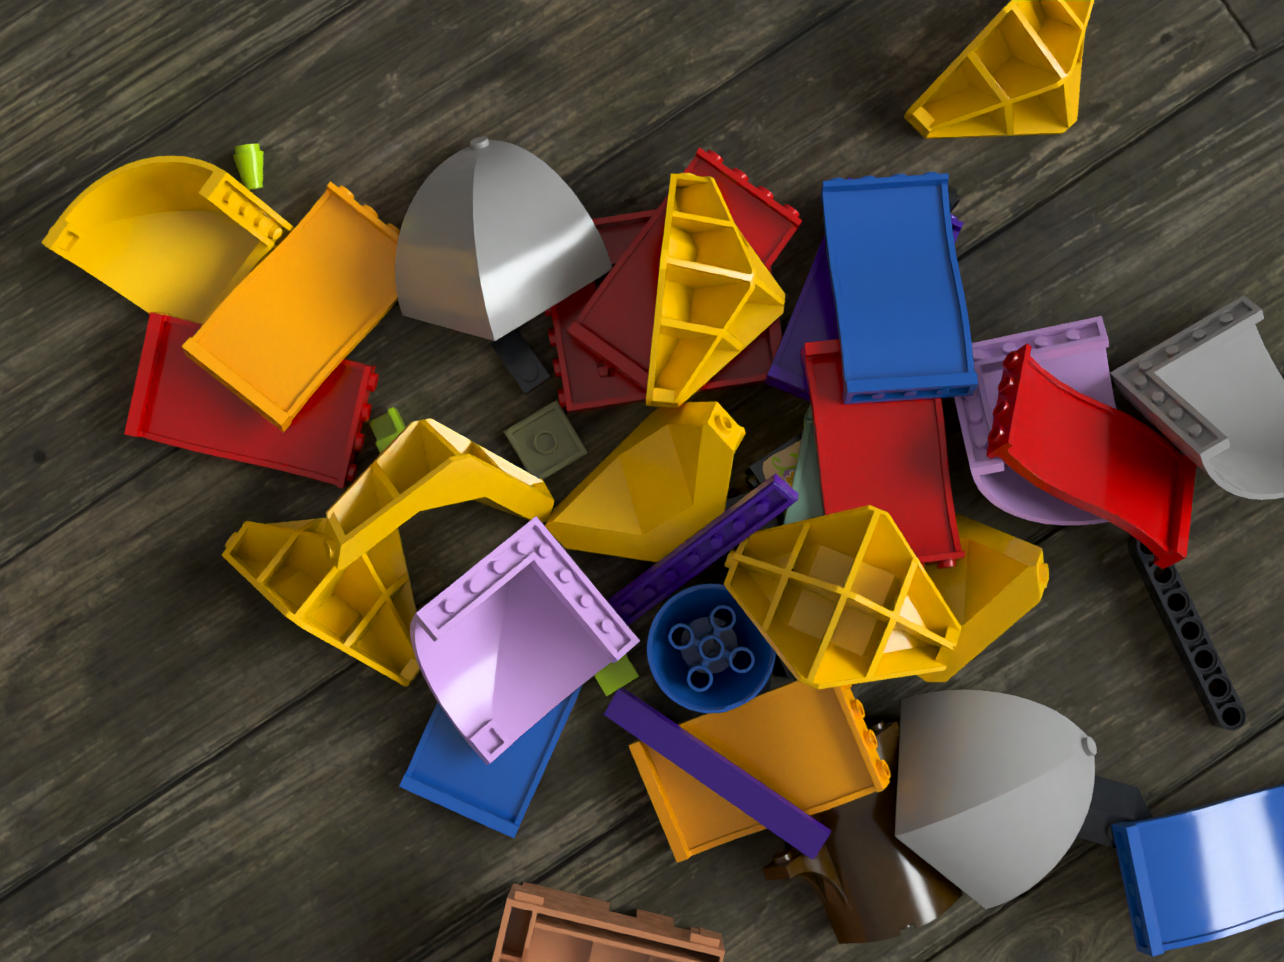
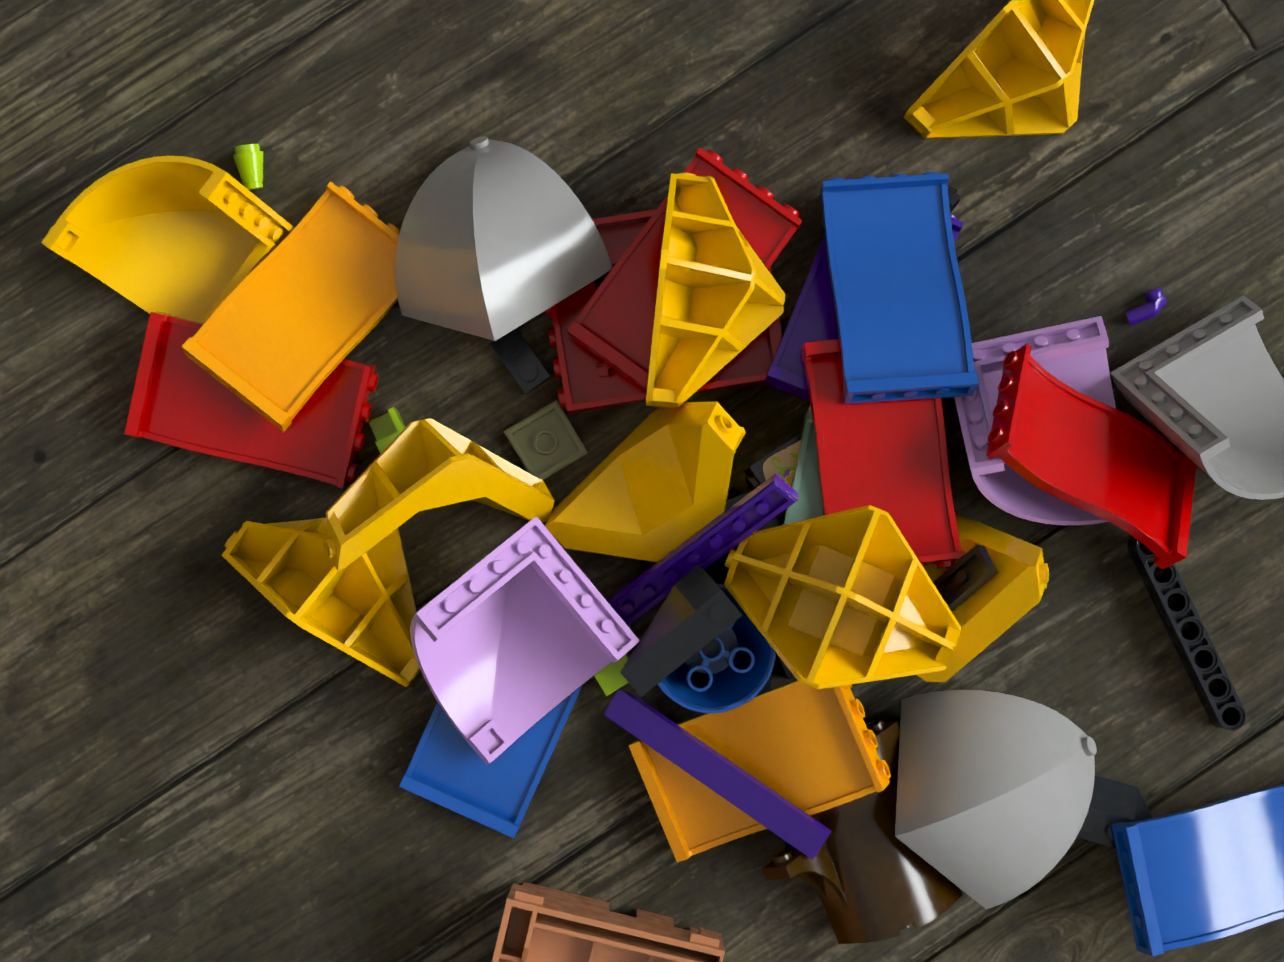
(683, 625): none -> black wedge
(965, 576): none -> black plate
(1148, 310): none -> dark purple arm

